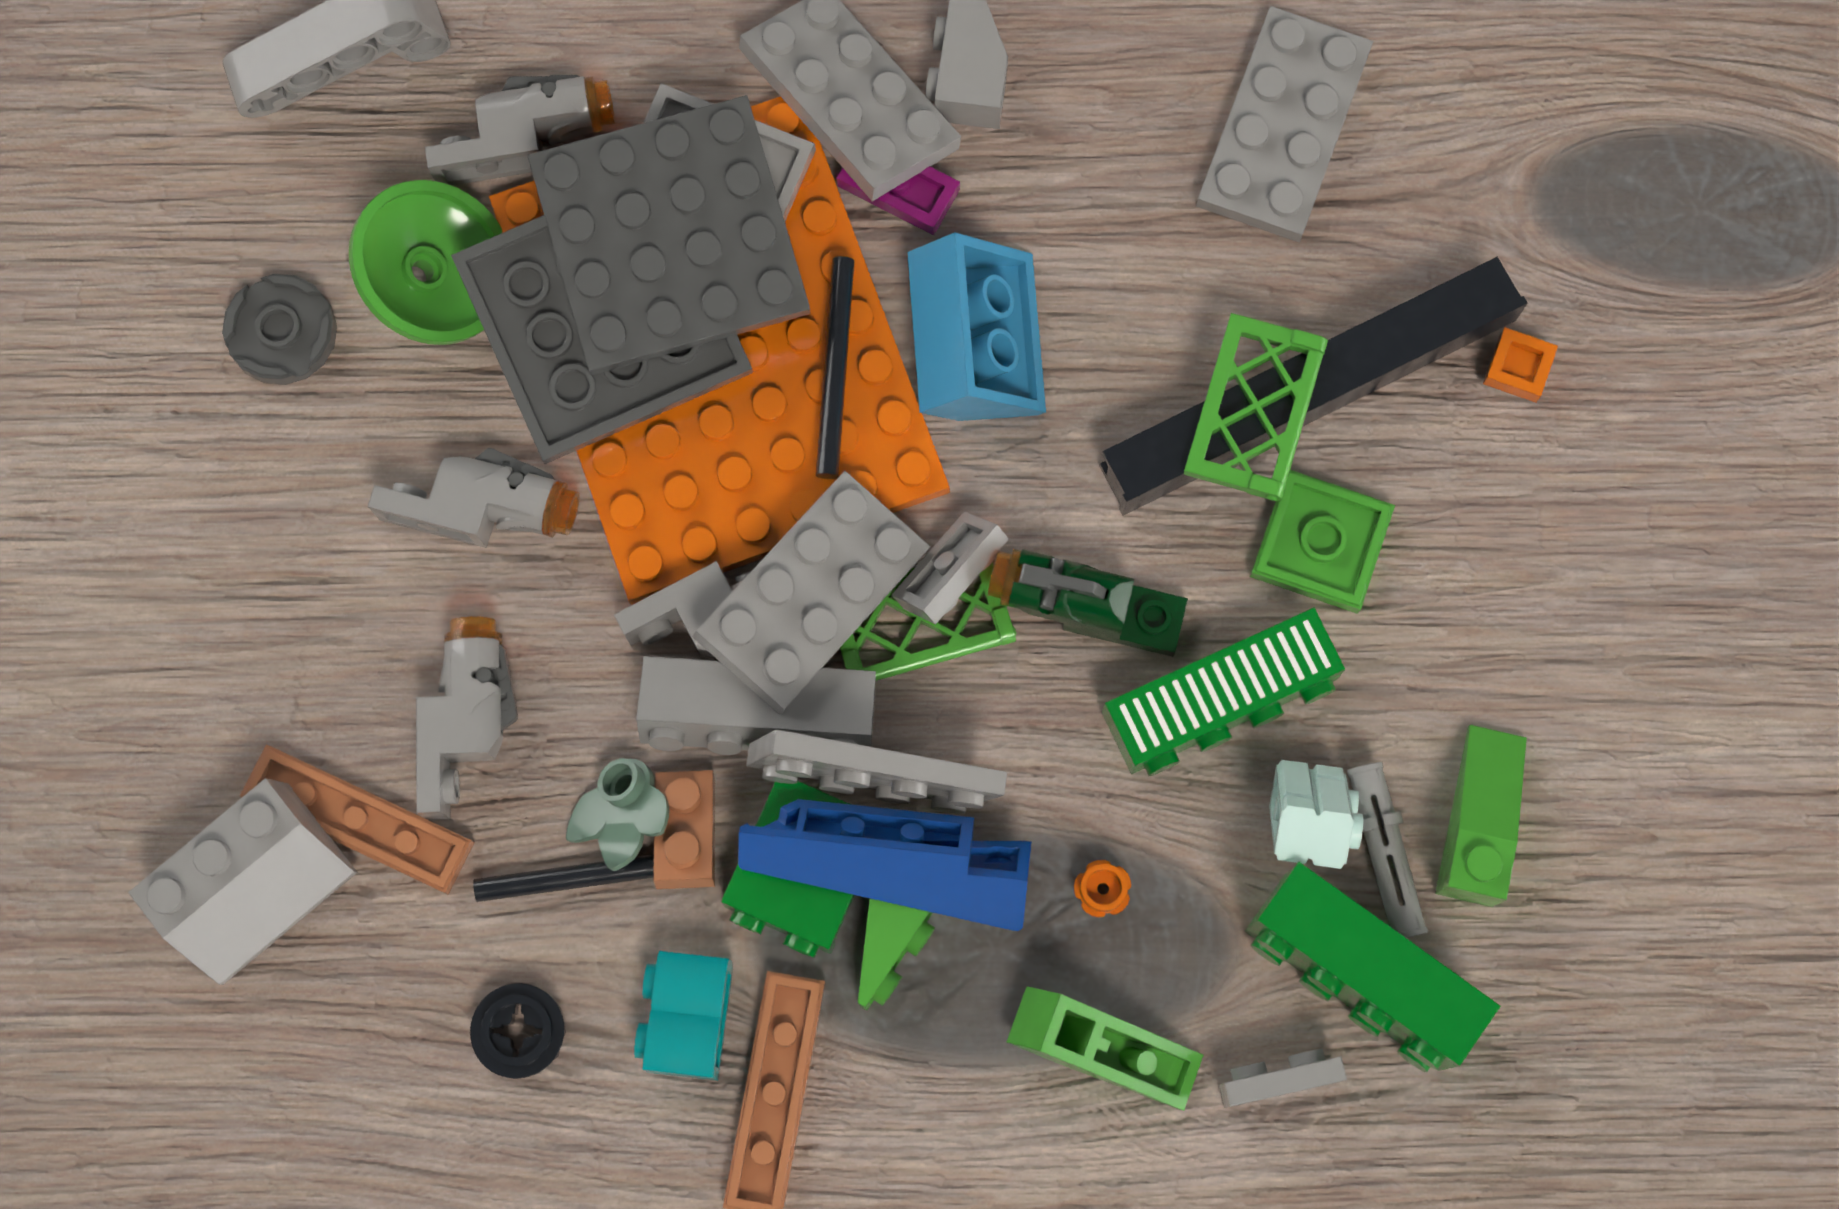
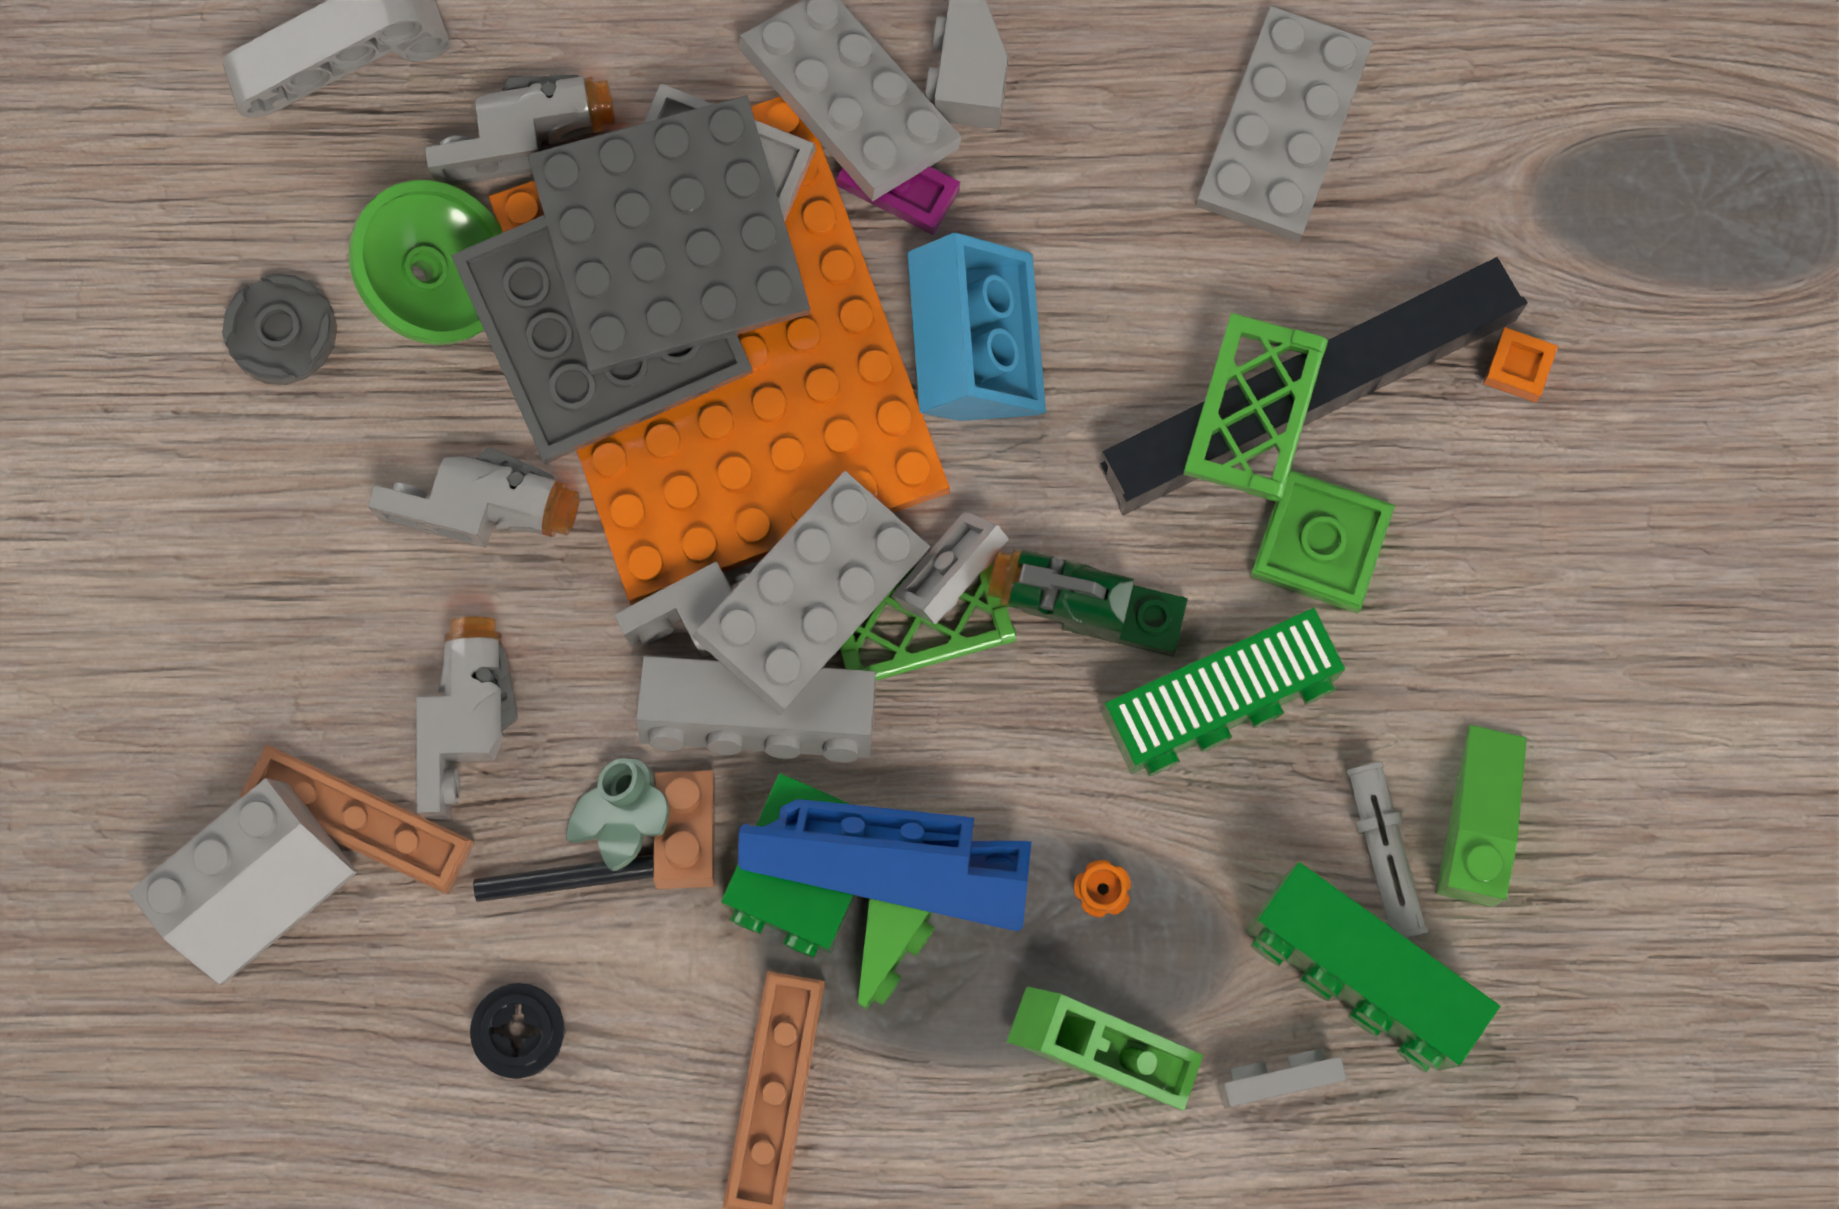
(685, 1016): teal brick -> none
(835, 368): black bar -> none
(891, 773): light grey plate -> none
(1314, 814): light aqua brick -> none

